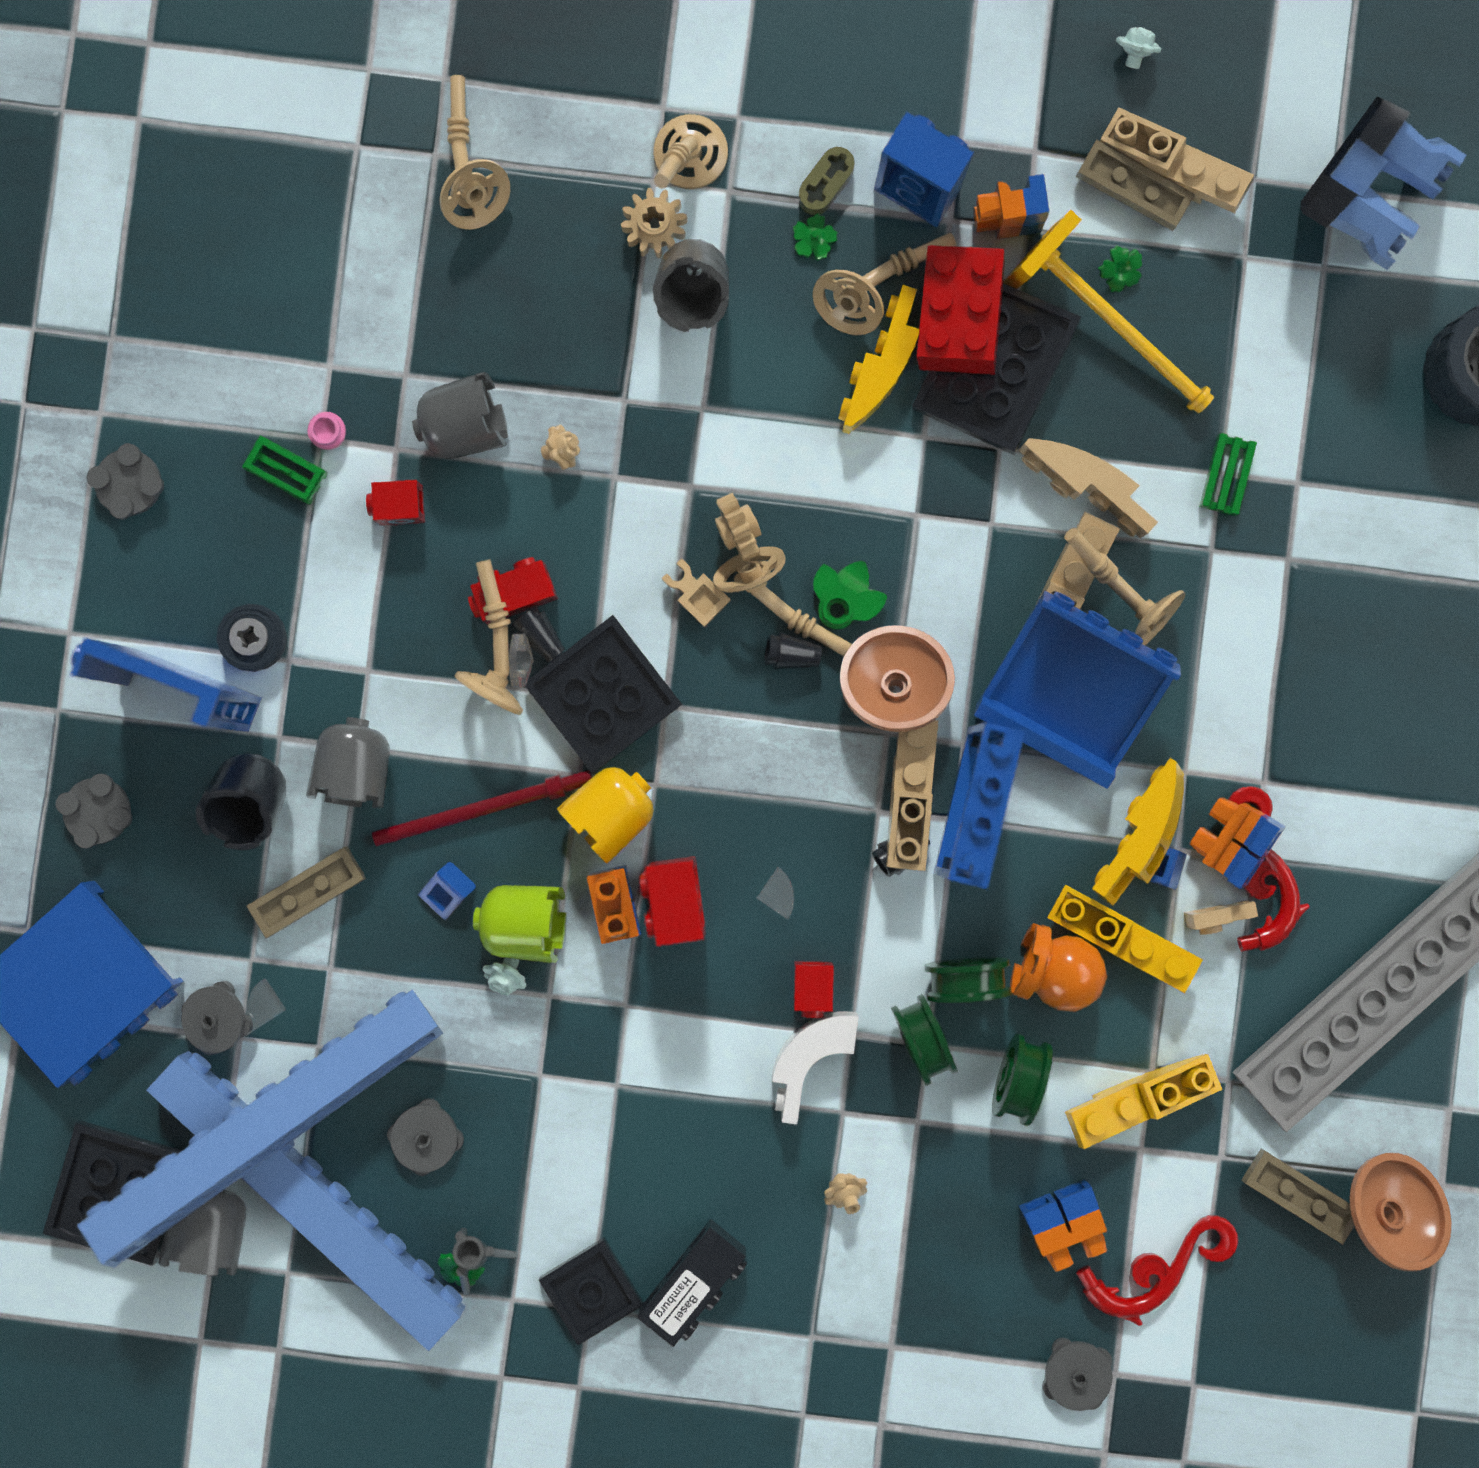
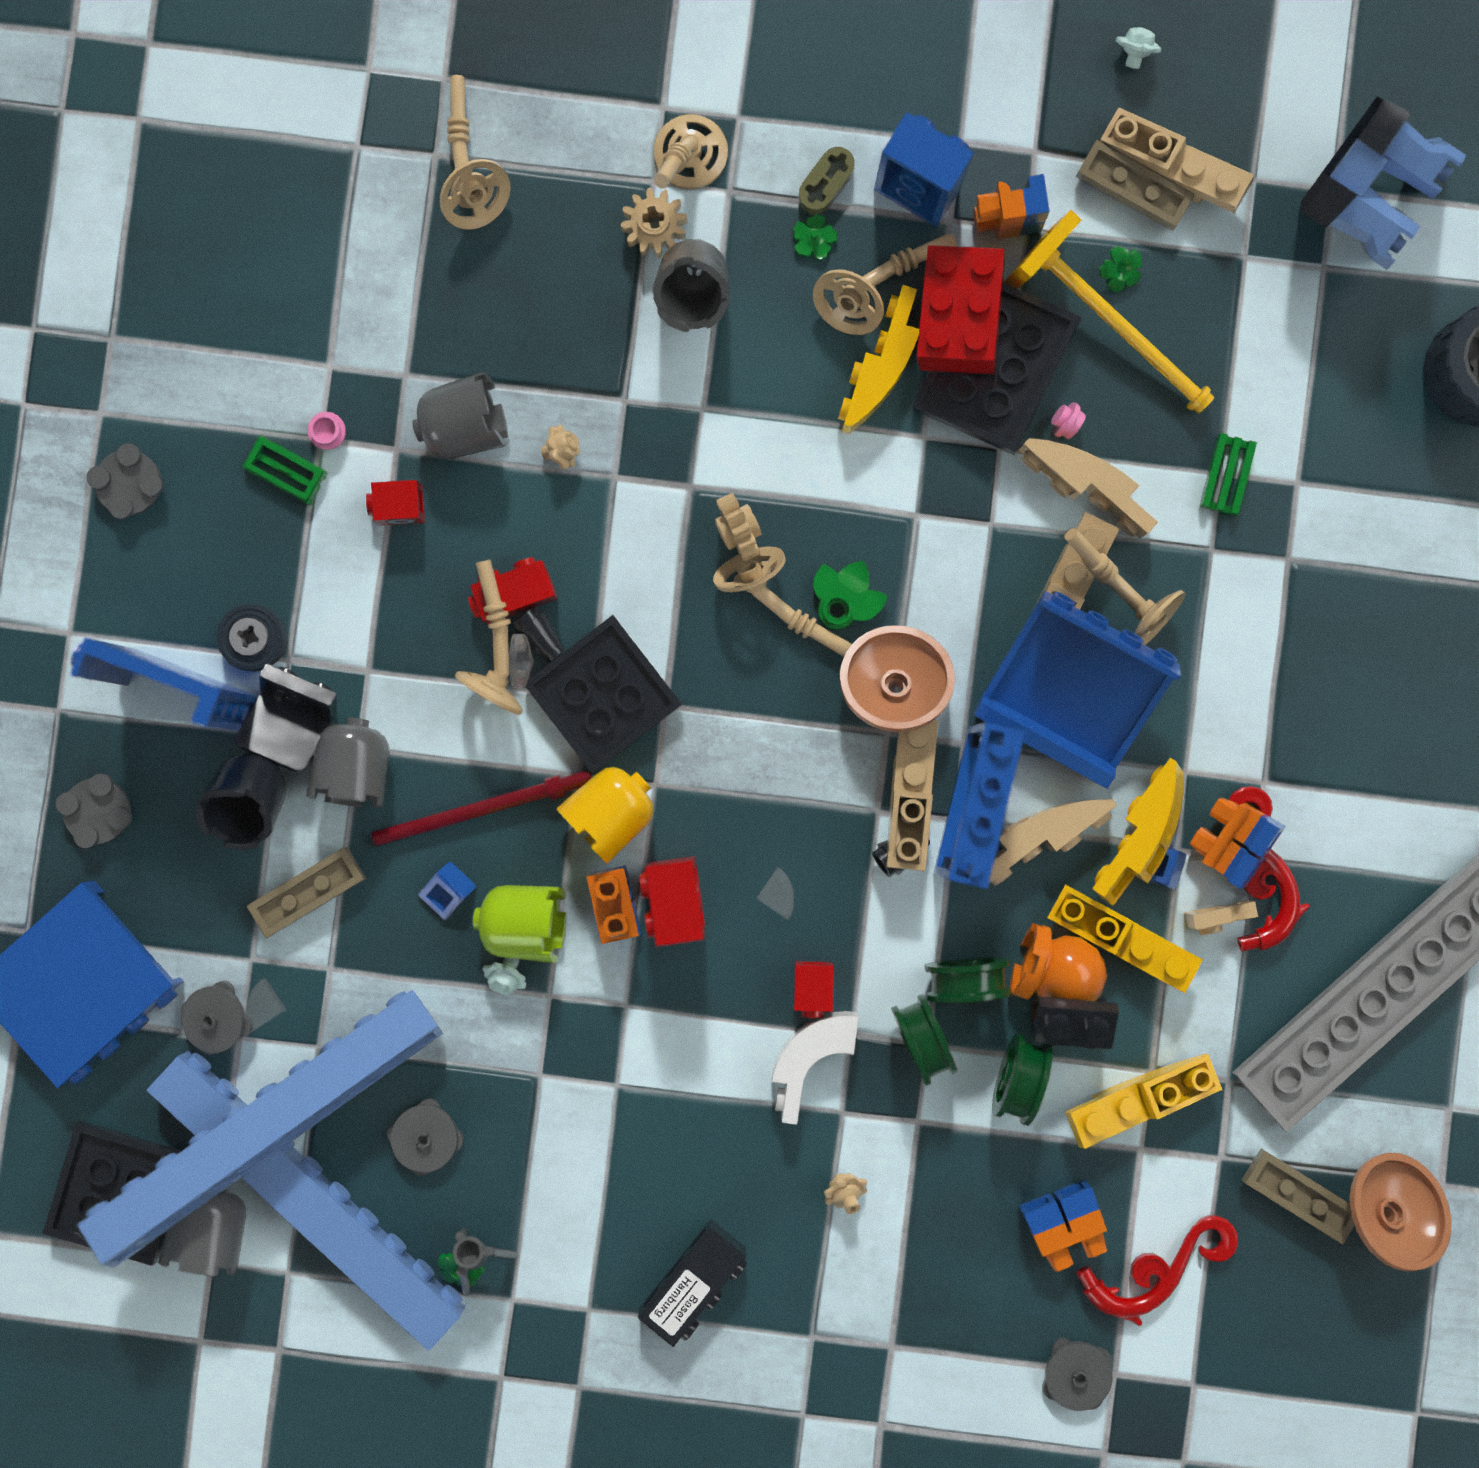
(287, 719): none -> bracket
(591, 1291): black tile -> none
(699, 596): tan plate -> none
(791, 652): black cone -> none
(1054, 826): none -> tan slope
(1067, 420): none -> bright pink plate
(1074, 1022): none -> black bracket

